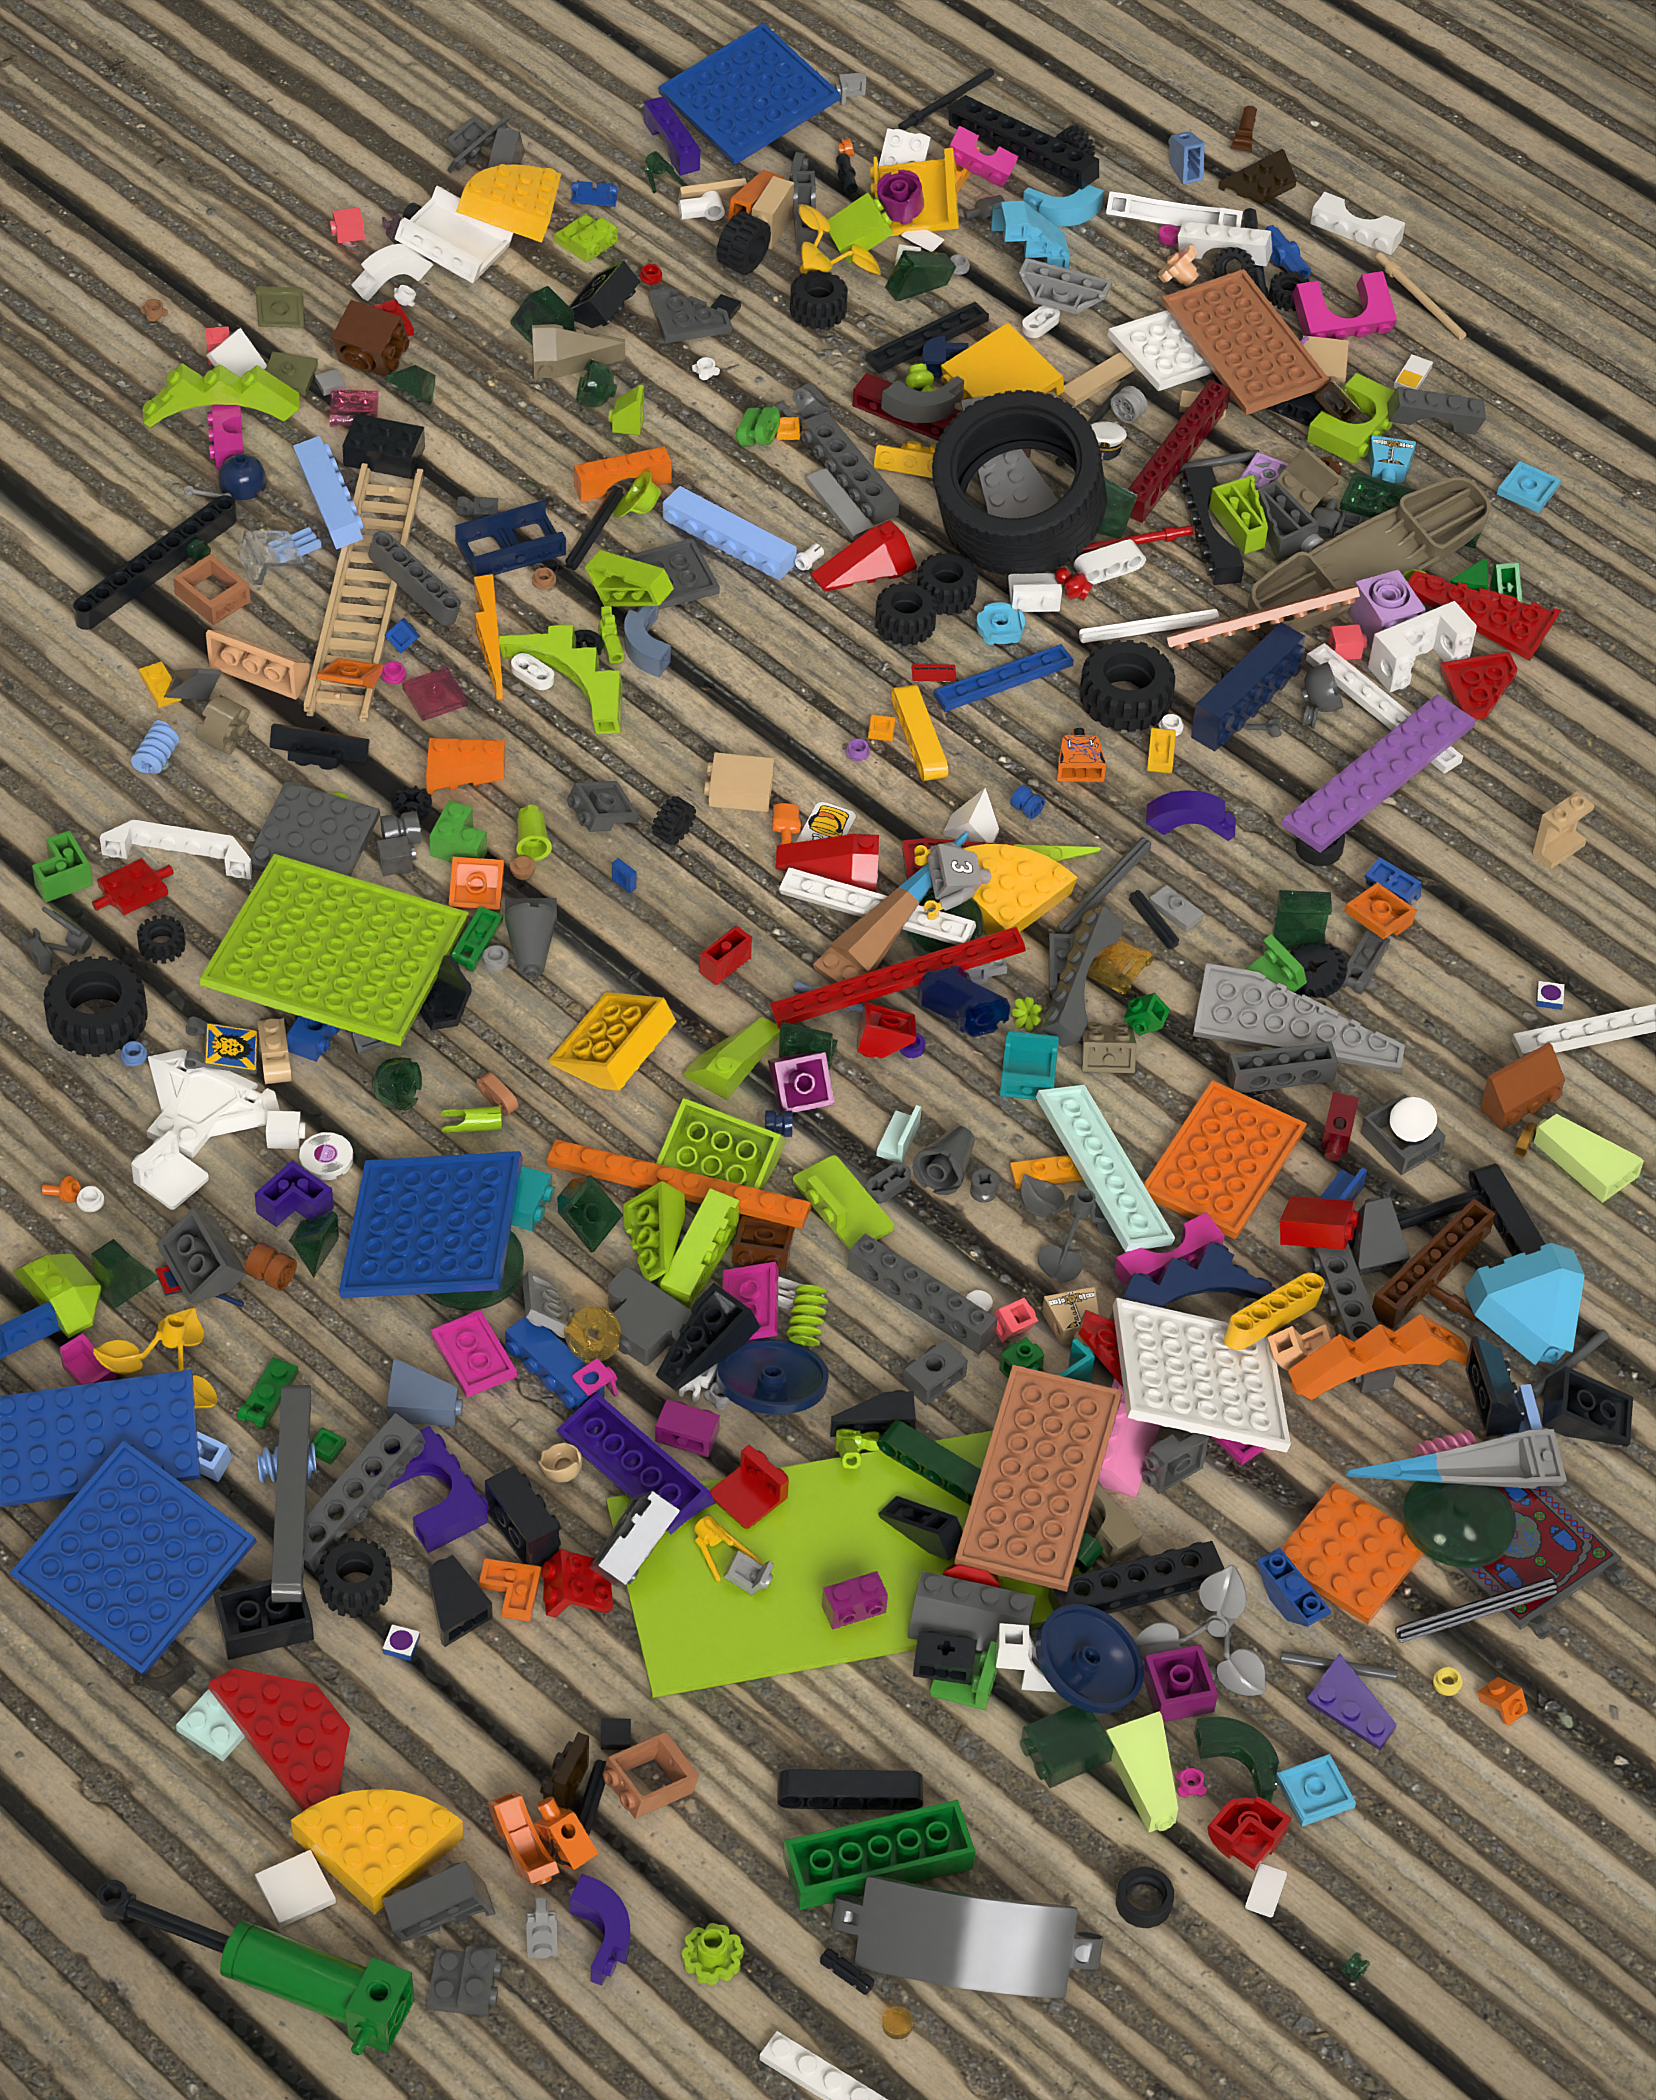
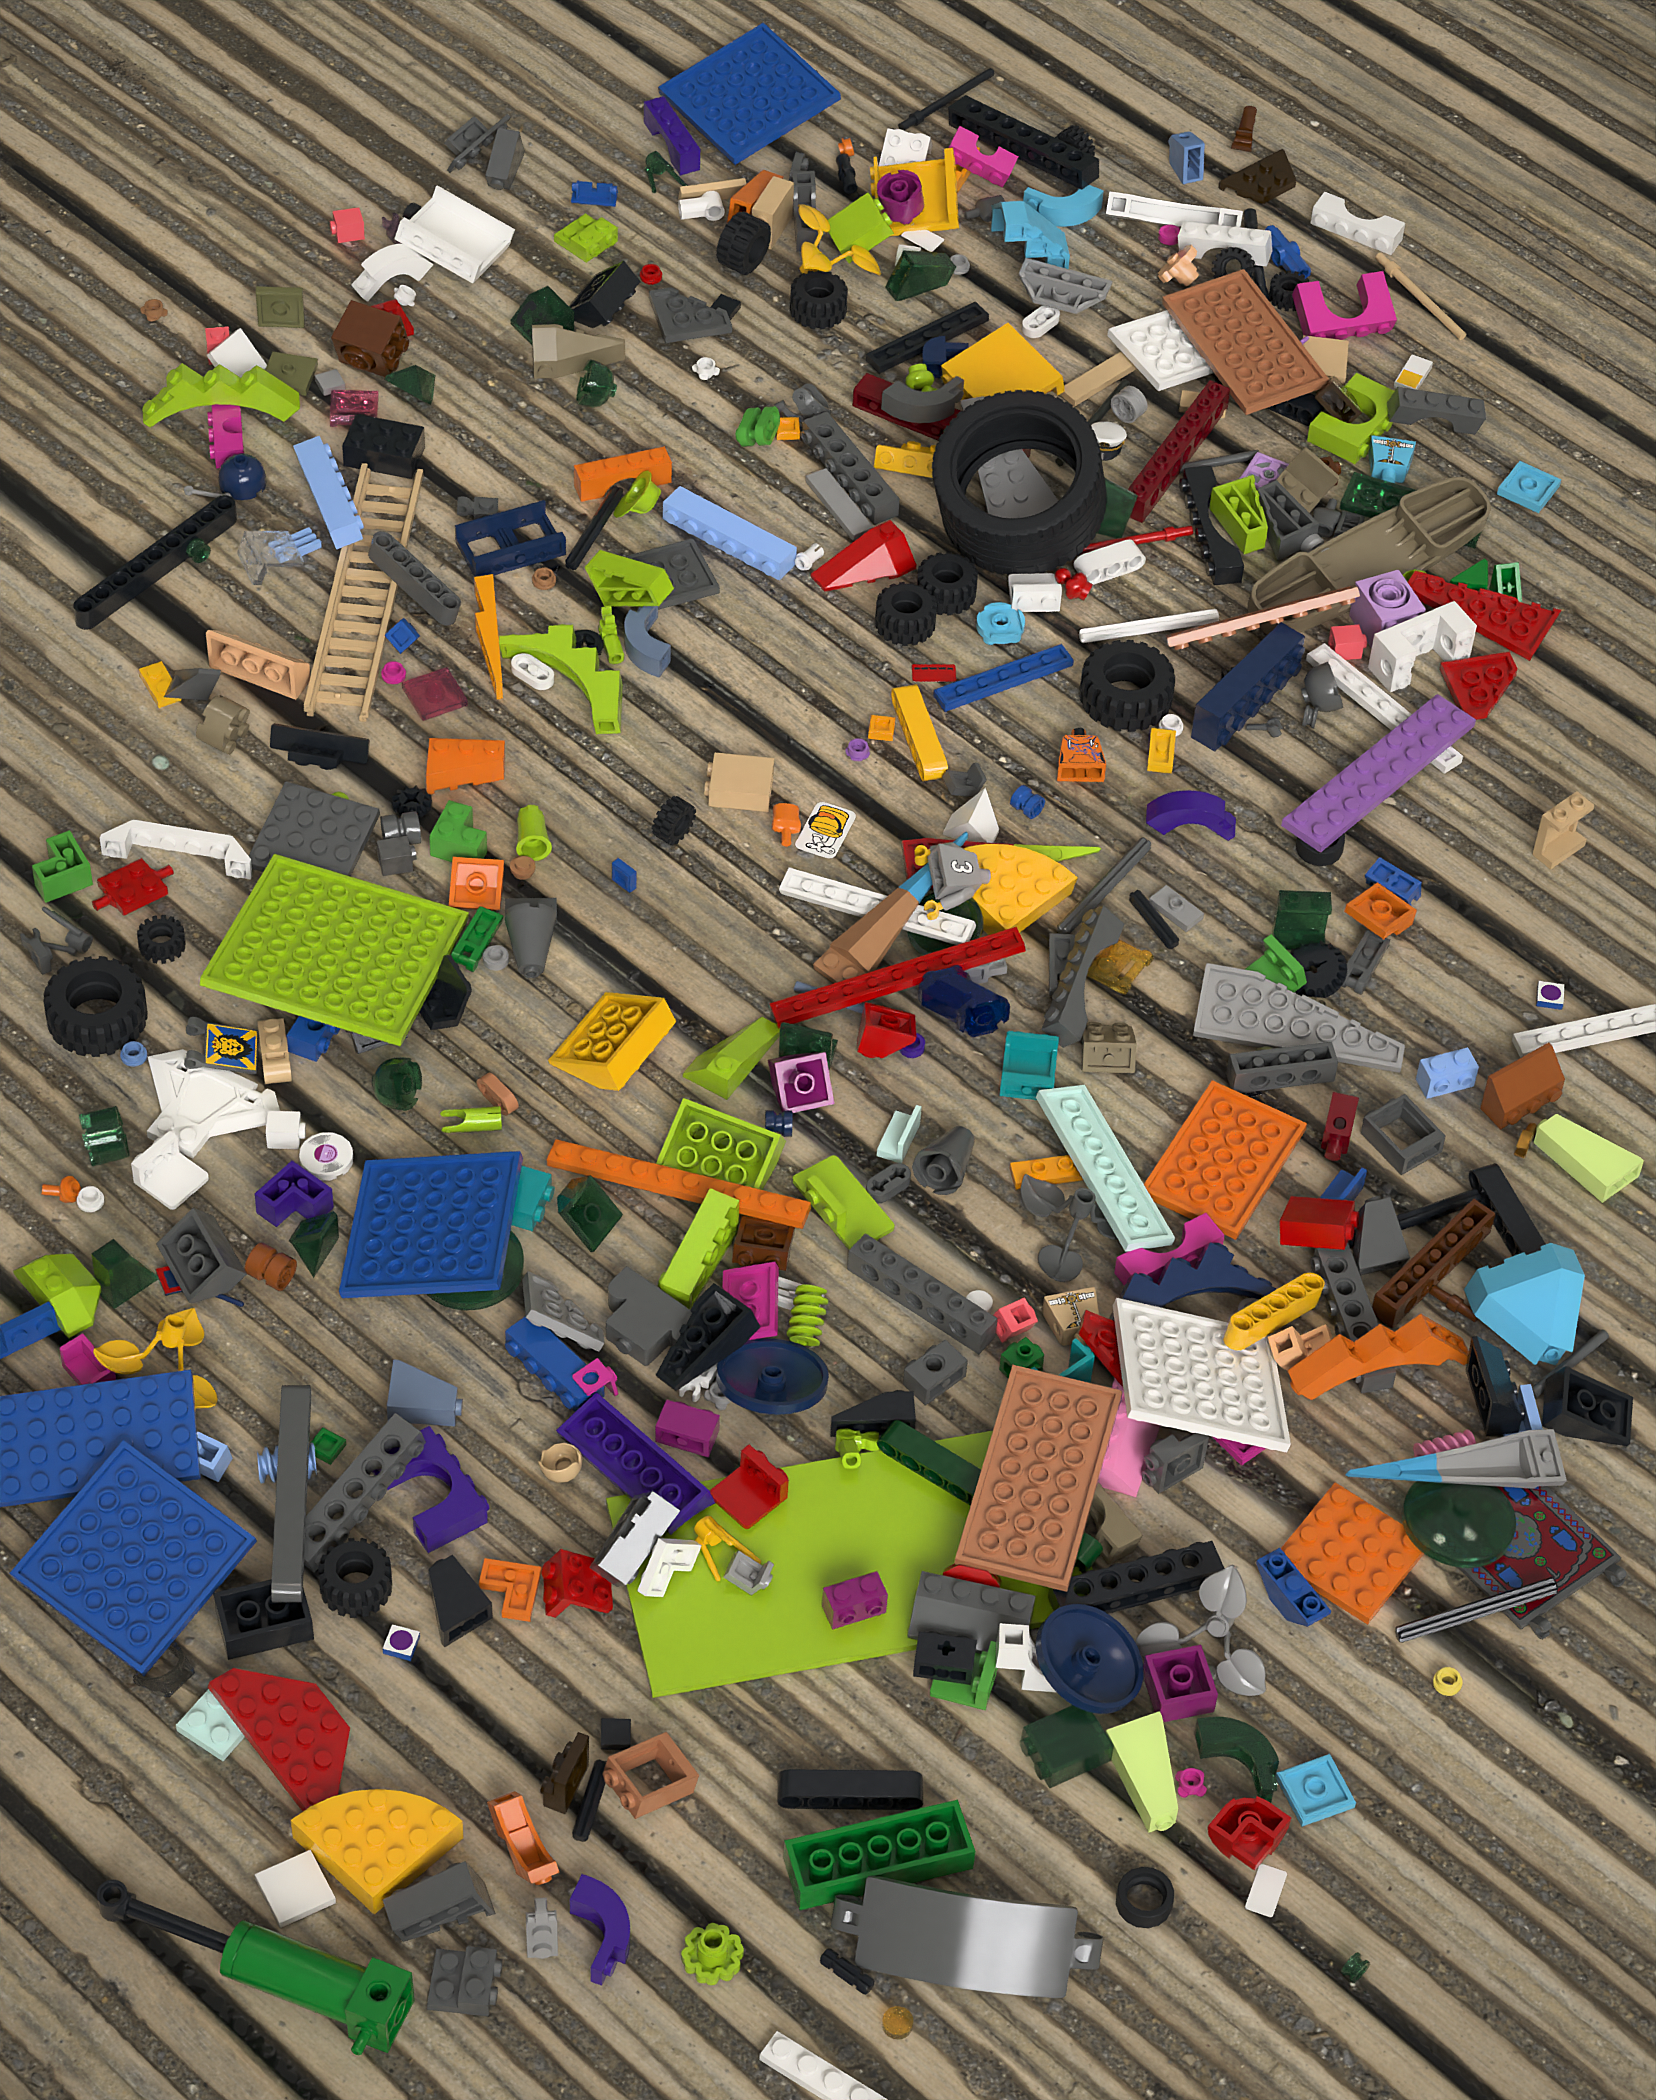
(104, 1135): none -> clear green brick
(155, 748): light blue piece -> none
(223, 604): nougat window -> none
(267, 1393): green plate -> none
(351, 673): orange slope -> none
(473, 1353): dark pink plate -> none
(512, 198): yellow brick -> none
(522, 1517): black brick -> none
(563, 1835): orange torso -> none
(577, 1334): clear yellow plate -> none
(601, 805): dark grey plate -> none
(628, 412): lime slope -> none
(655, 1226): lime wedge -> none
(666, 1557): none -> white plate
(725, 955): red brick -> none
(842, 858): red wedge -> none
(851, 85): light grey bracket -> none
(925, 1526): black slope -> none
(965, 783): none -> dark grey bracket
(986, 1191): dark grey wheel -> none
(1027, 1013): lime plant -> none
(1146, 1014): green brick -> none
(1325, 1663): dark grey bar -> none
(1351, 1704): dark purple wing -> none
(1413, 1120): white piece -> none
(1447, 1073): none -> light blue brick
(1504, 1697): orange bracket -> none

